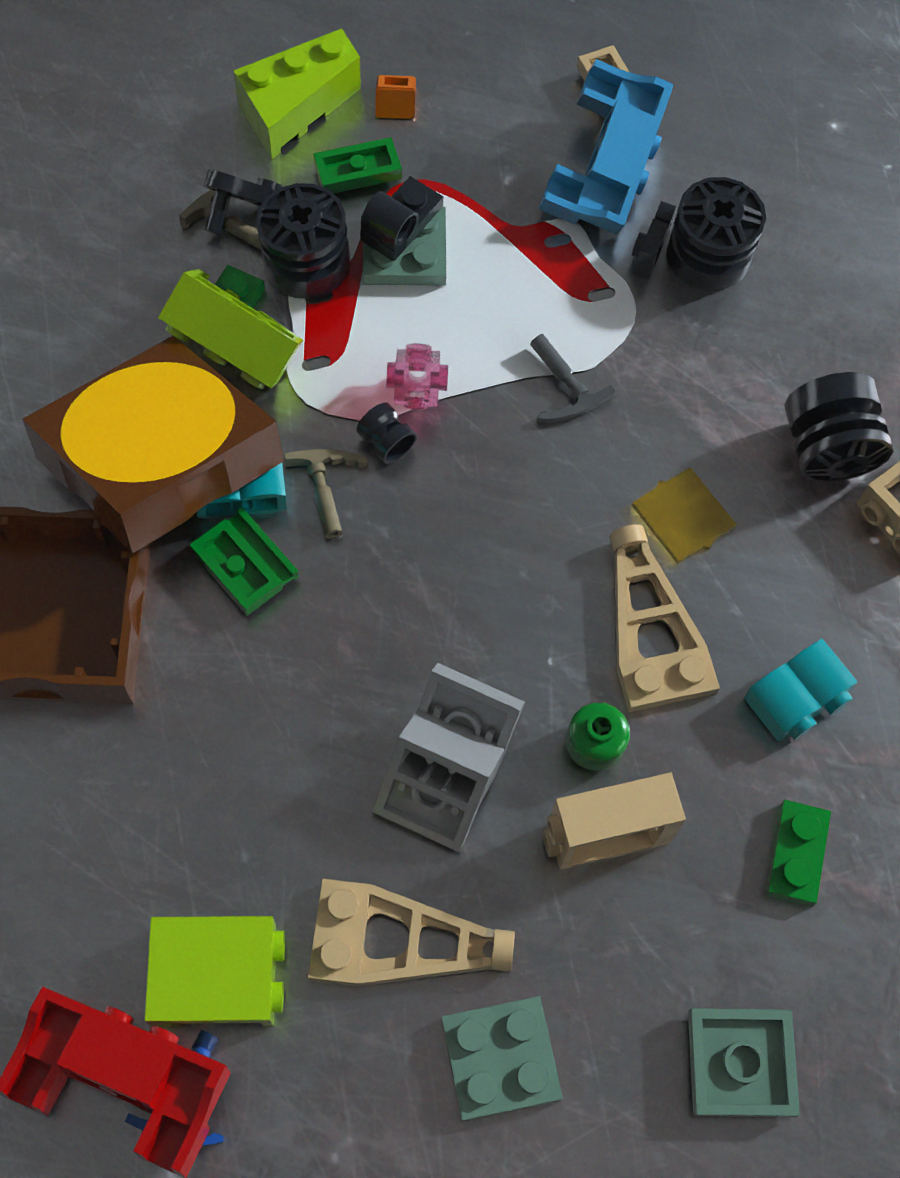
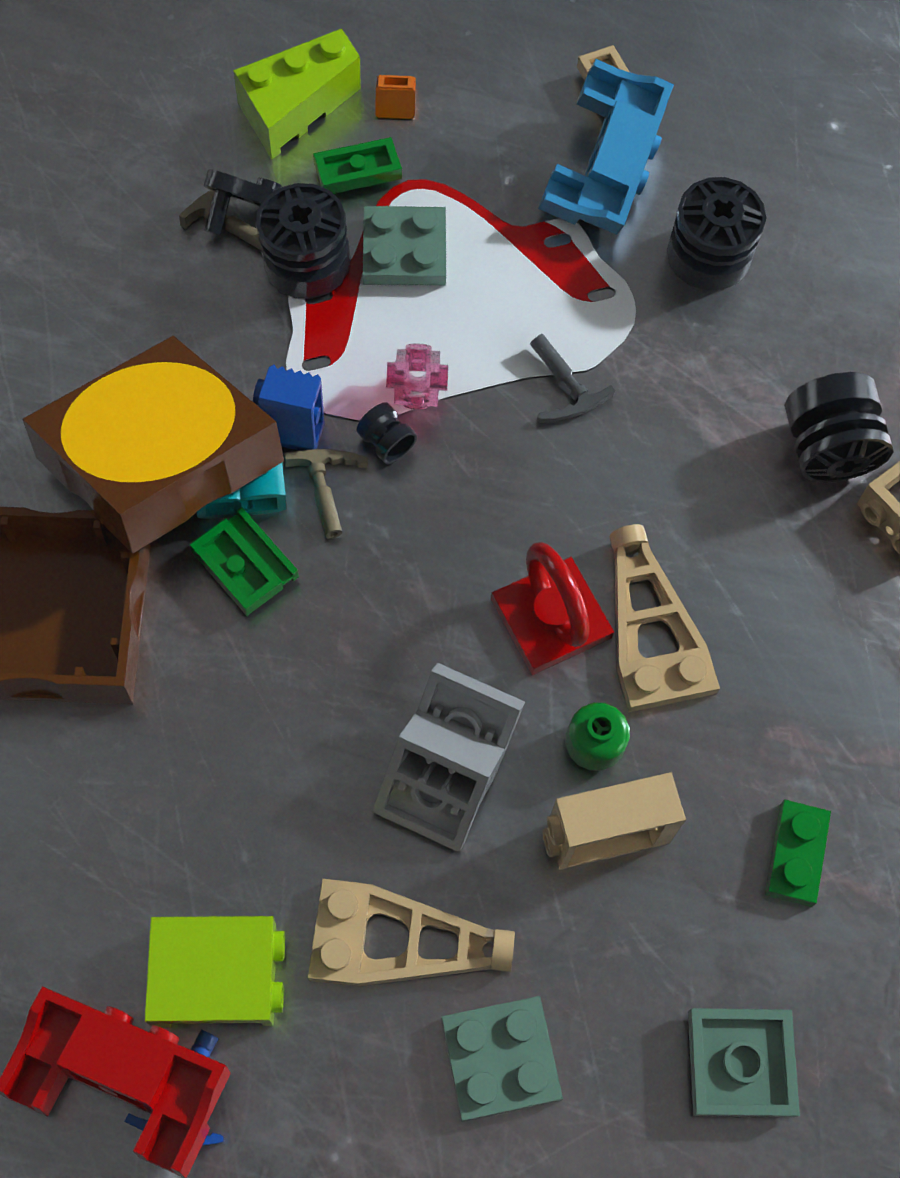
(229, 329): lime wedge -> none
(243, 284): green plate -> none
(294, 404): none -> blue brick
(396, 220): black plate -> none
(551, 610): none -> red tile
(649, 245): black plate -> none
(684, 515): clear yellow piece -> none
(800, 691): teal brick -> none

